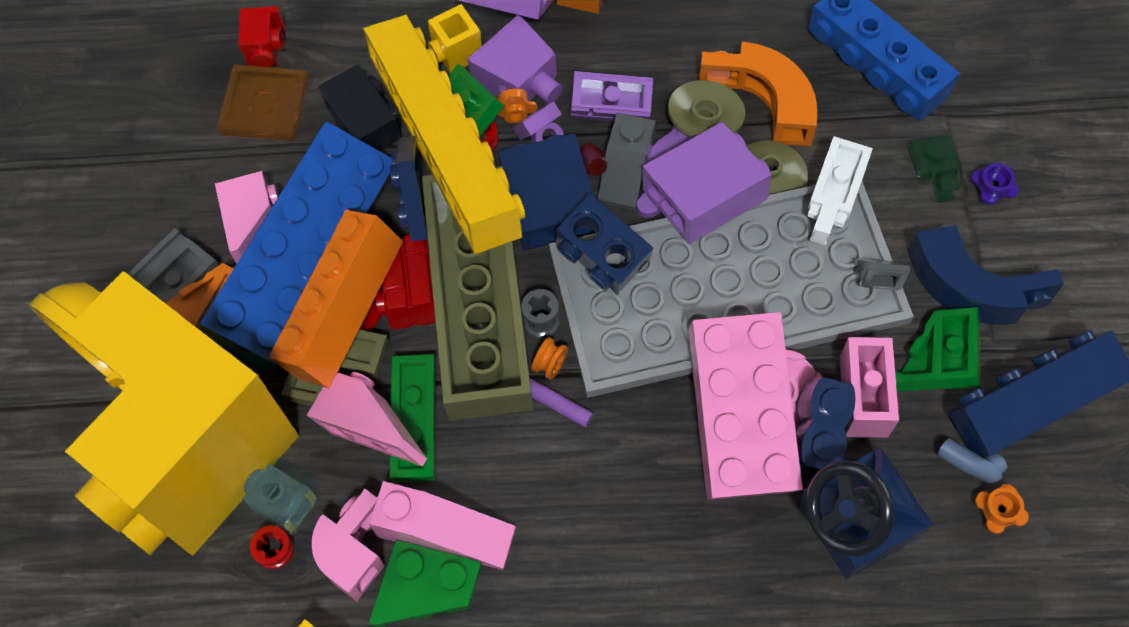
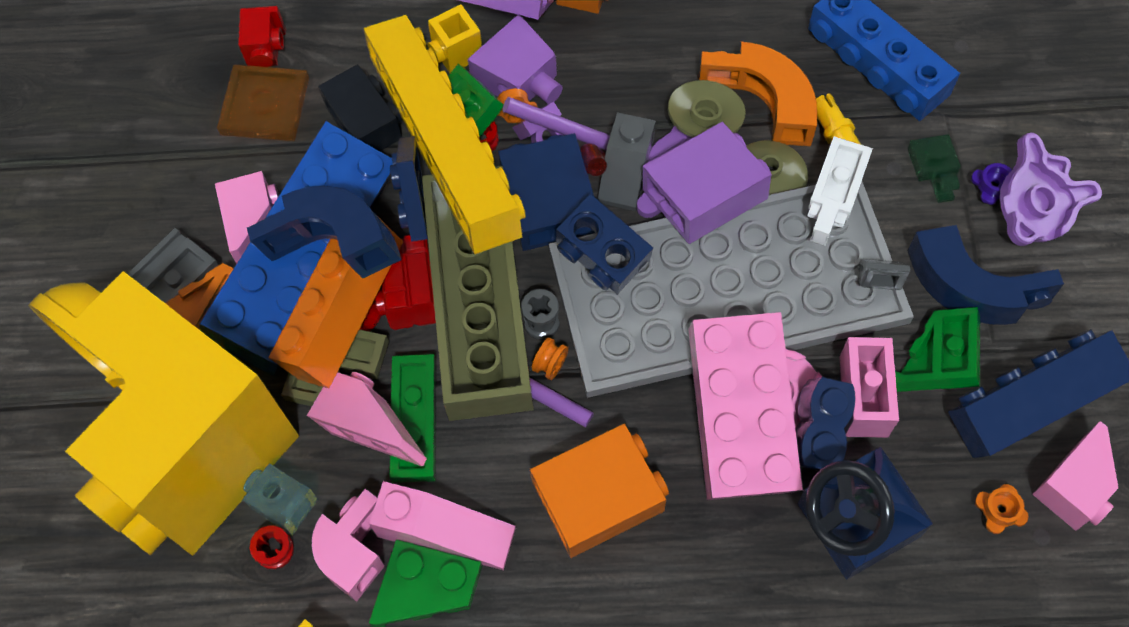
(327, 214): none -> dark blue arch
(555, 122): none -> medium lavender bar
(599, 489): none -> orange brick
(603, 95): medium lavender brick -> none
(833, 120): none -> yellow pin
(986, 469): sand blue arm -> none
(1040, 196): none -> medium lavender tile
(1082, 481): none -> bright pink slope

